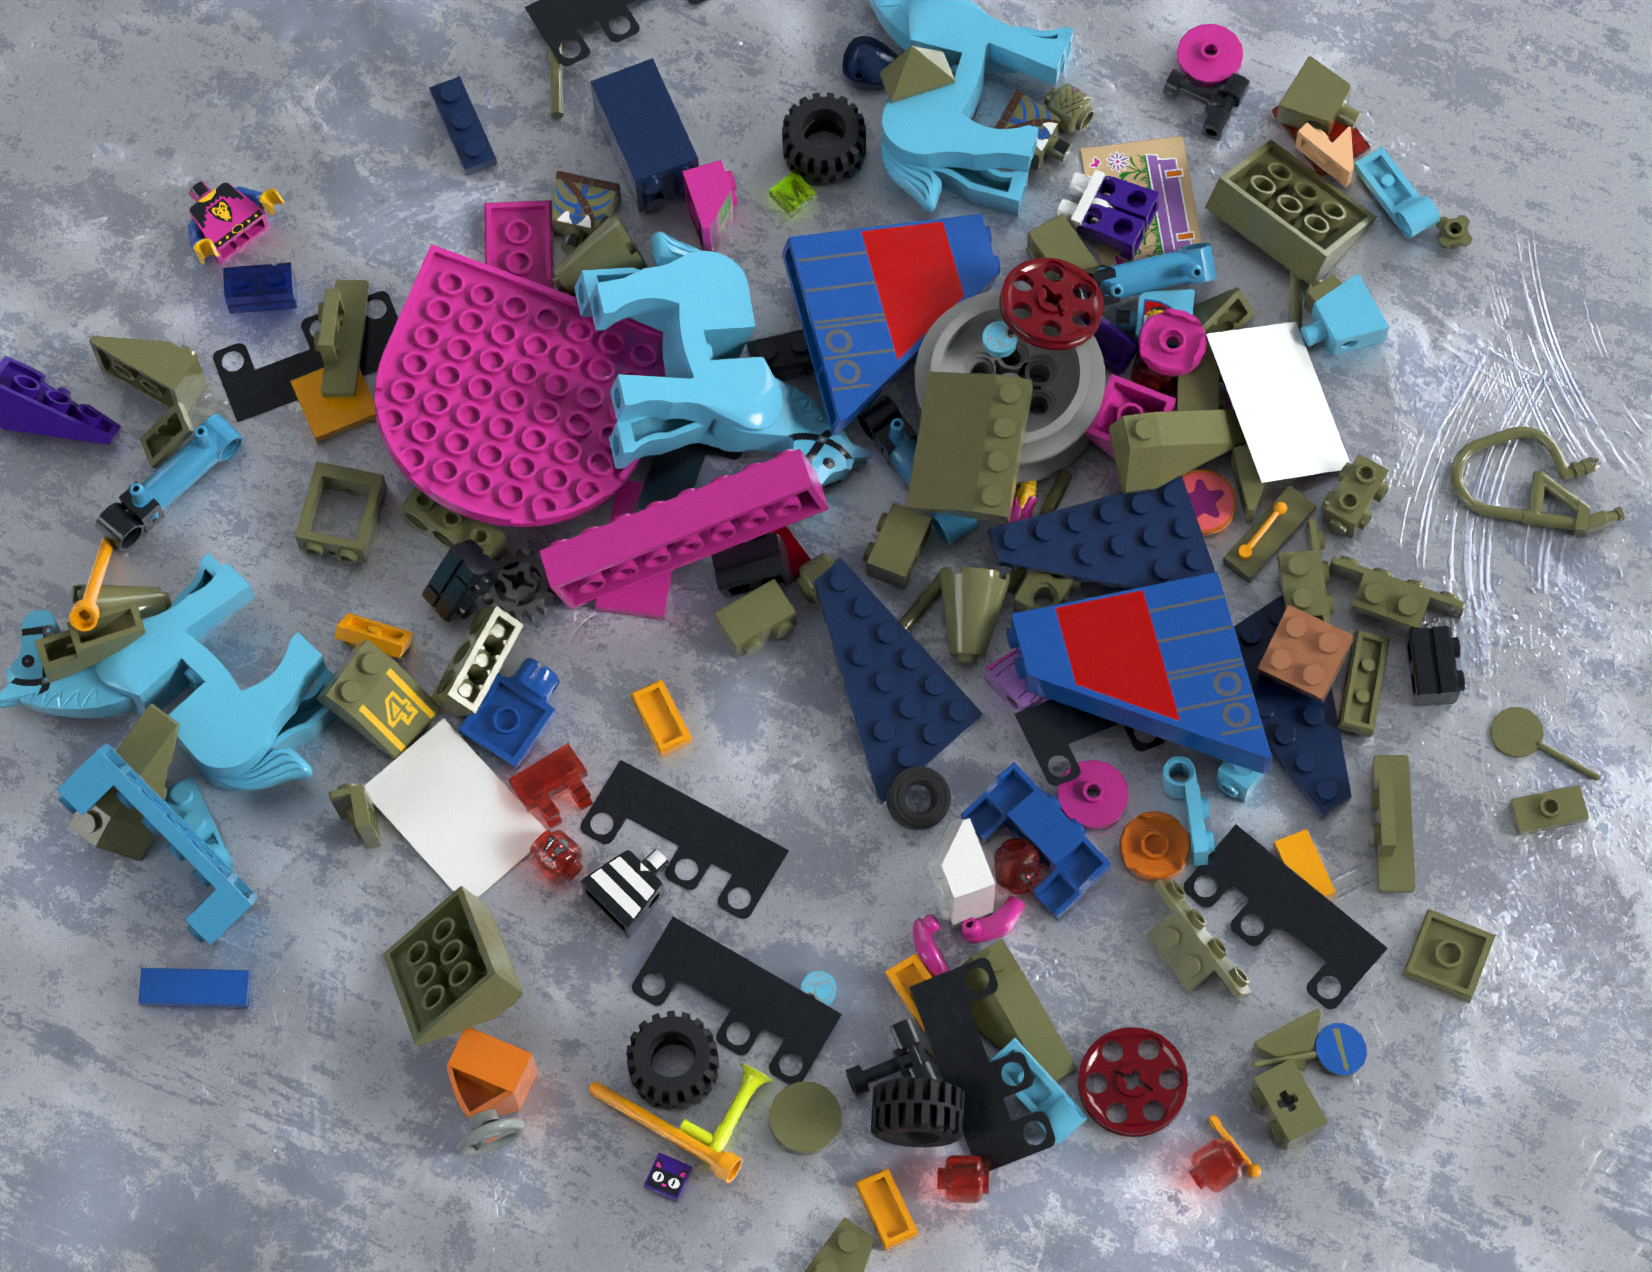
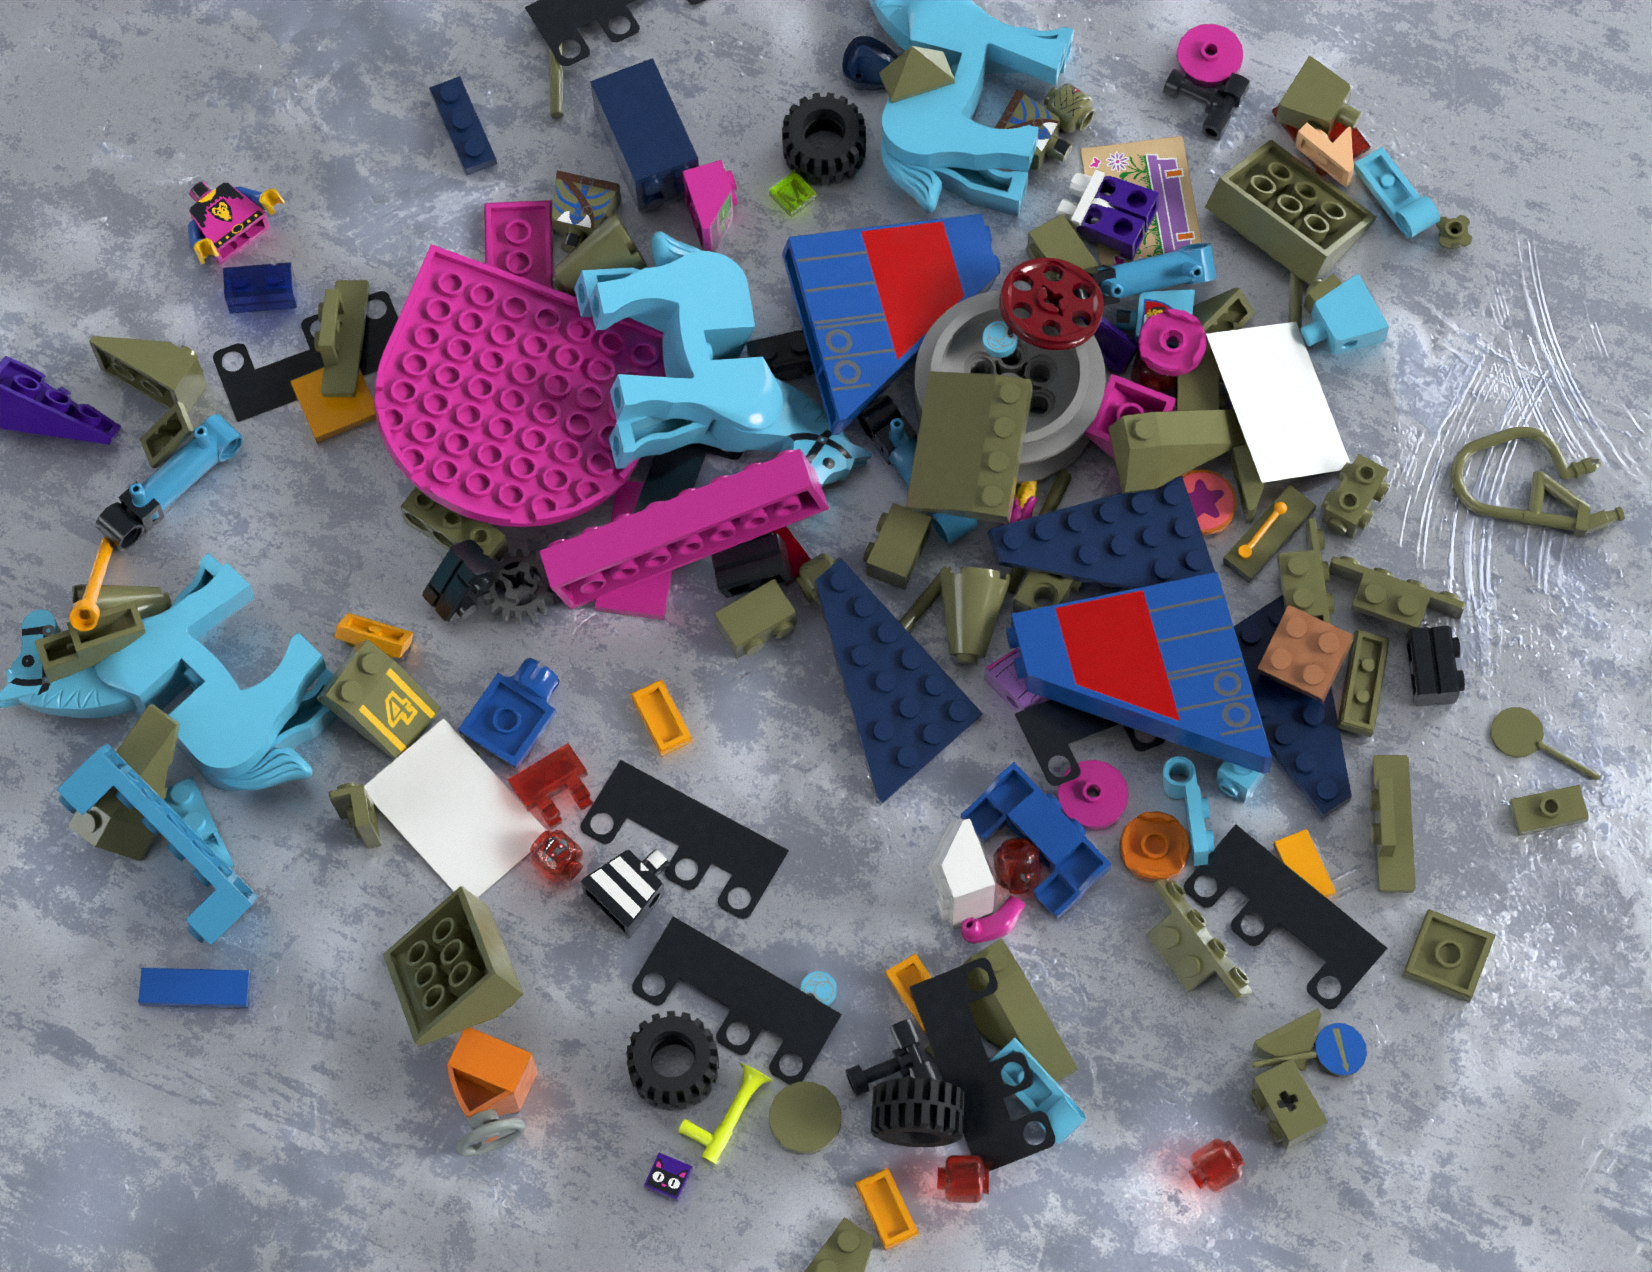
(347, 481): olive window -> none
(477, 661): olive brick -> none
(723, 1164): light orange piece -> none
(926, 945): dark pink arm -> none
(939, 798): black tyre -> none
(1136, 1099): dark red wedge -> none
(1253, 1169): light orange hinge -> none

